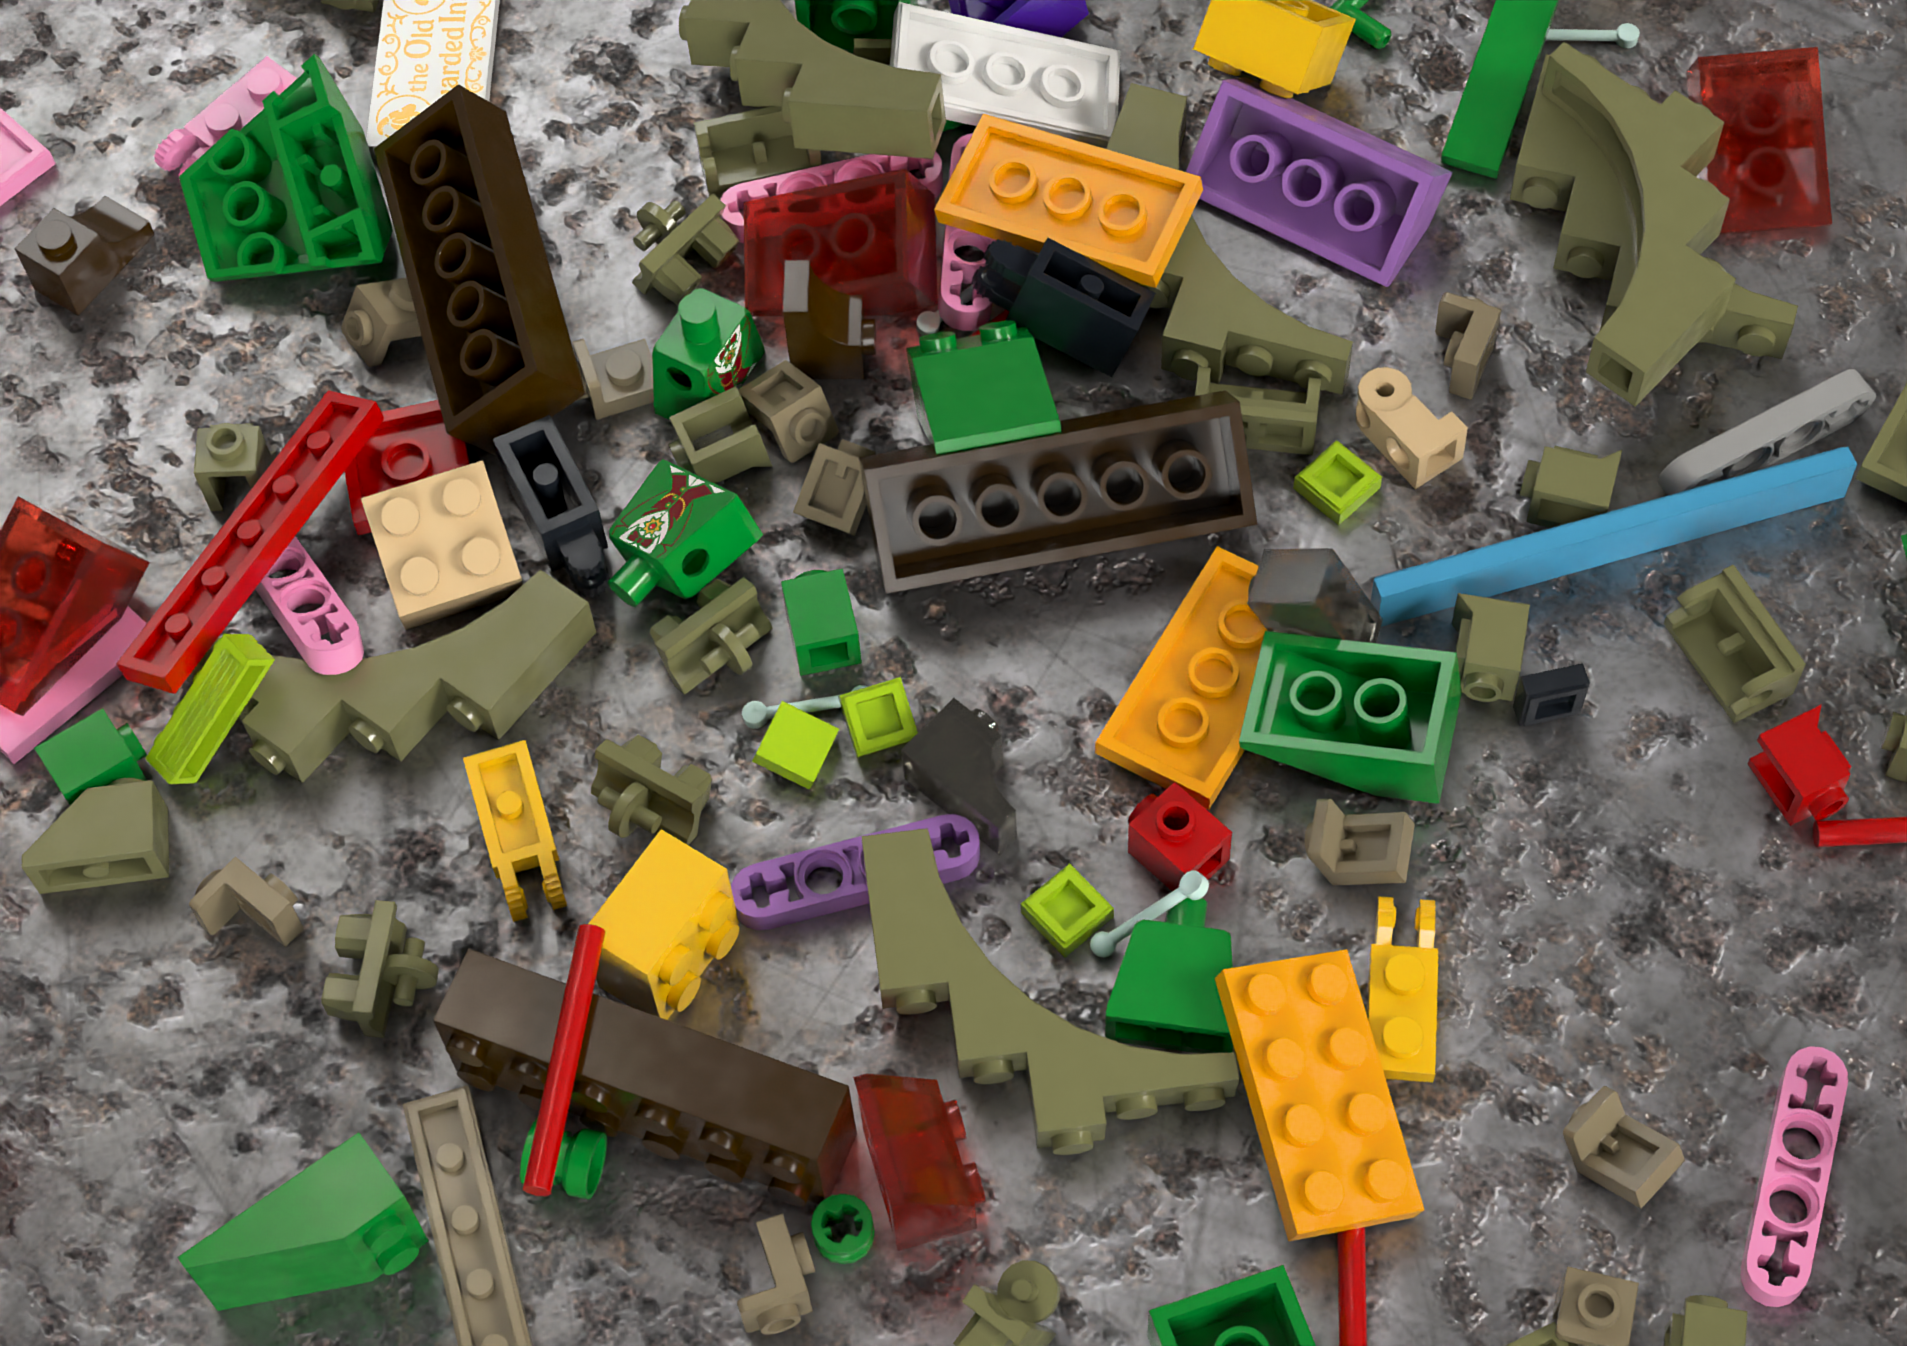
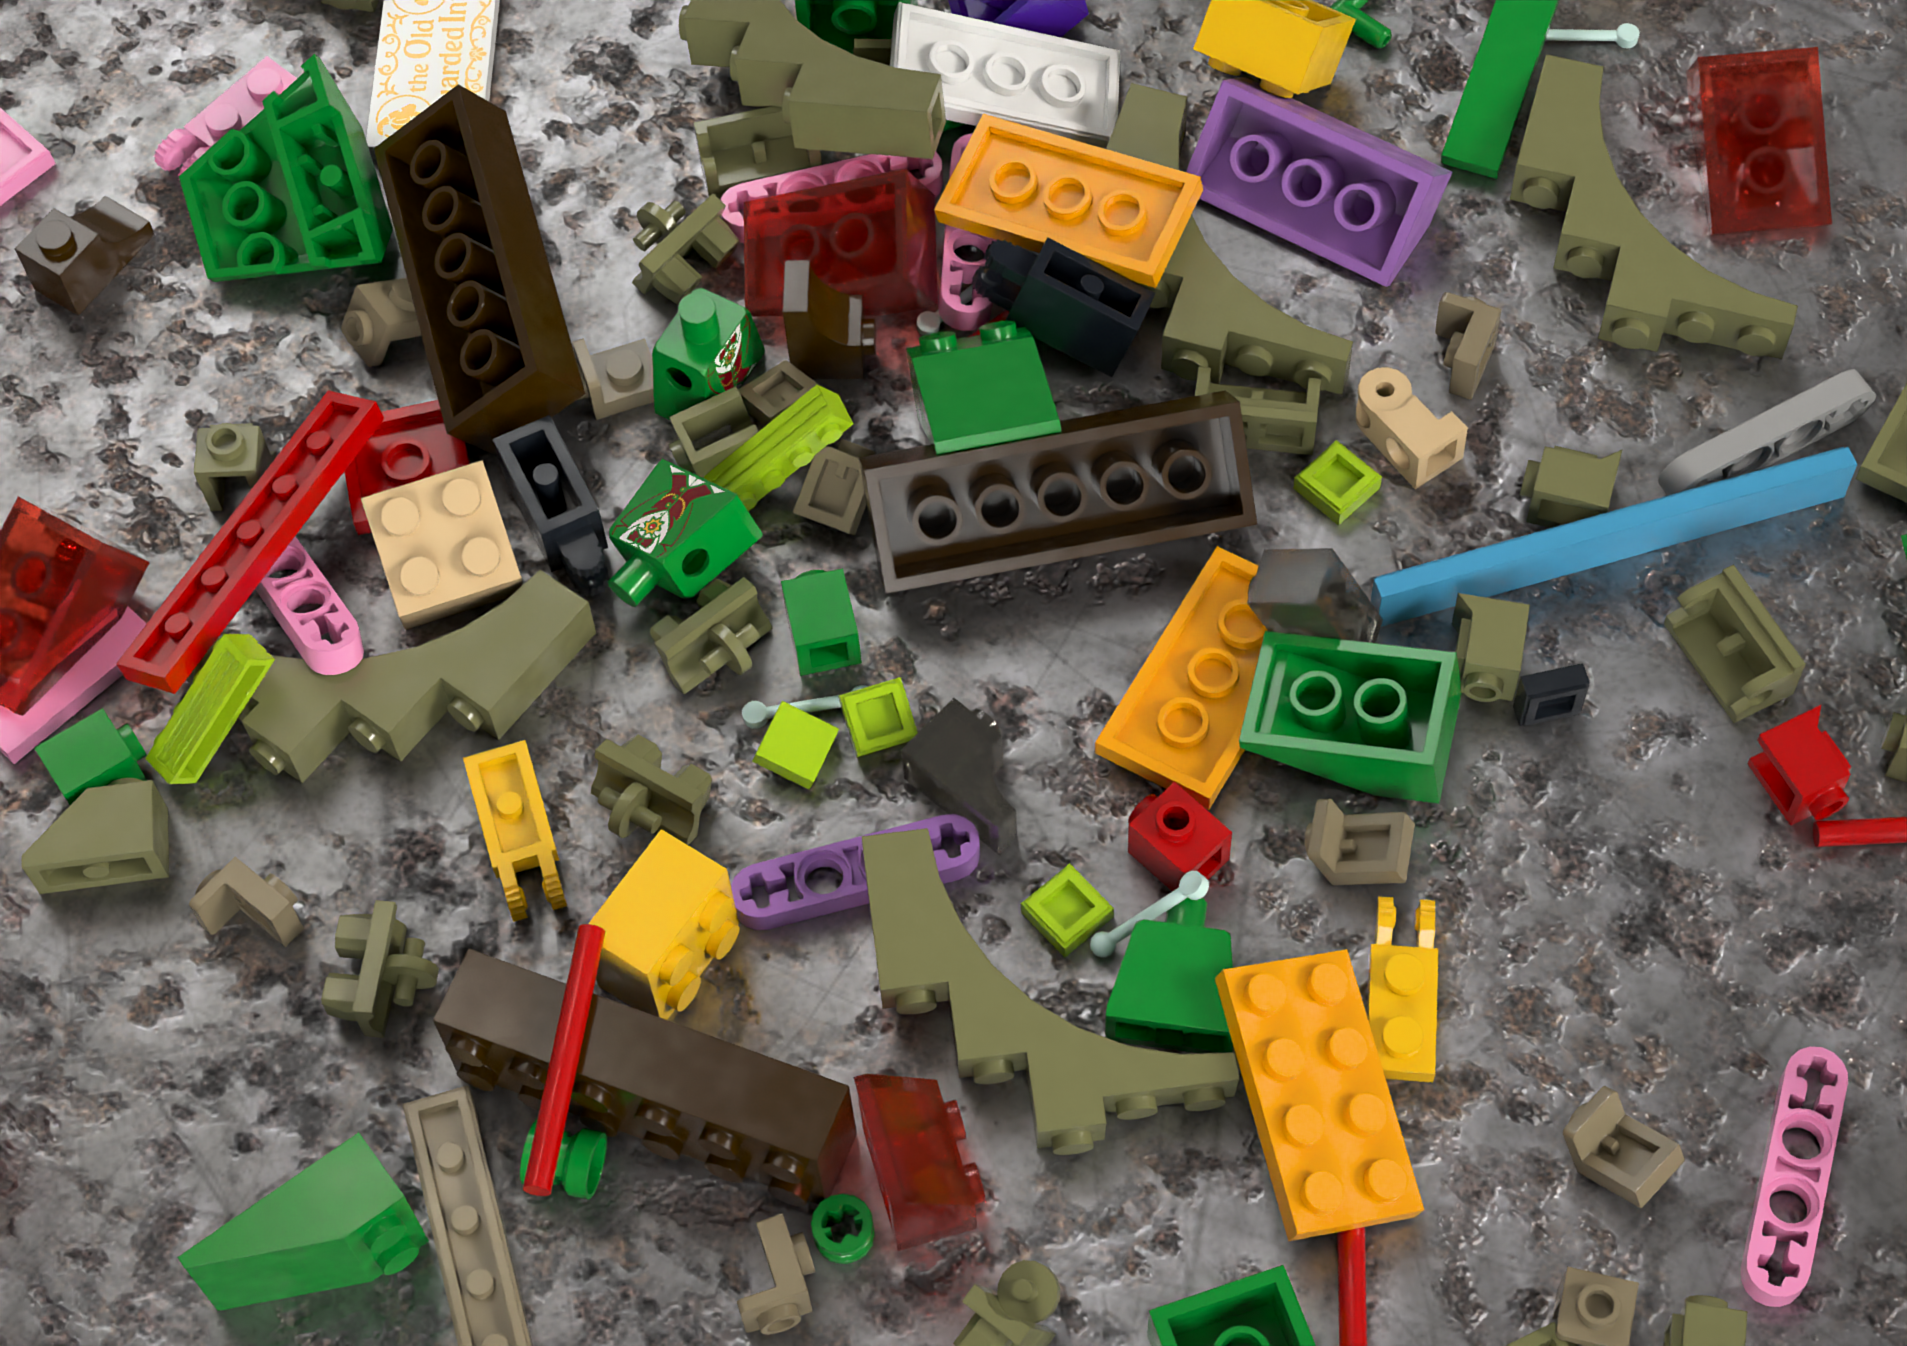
(783, 446): none -> lime piece
(1674, 217): olive arch -> none

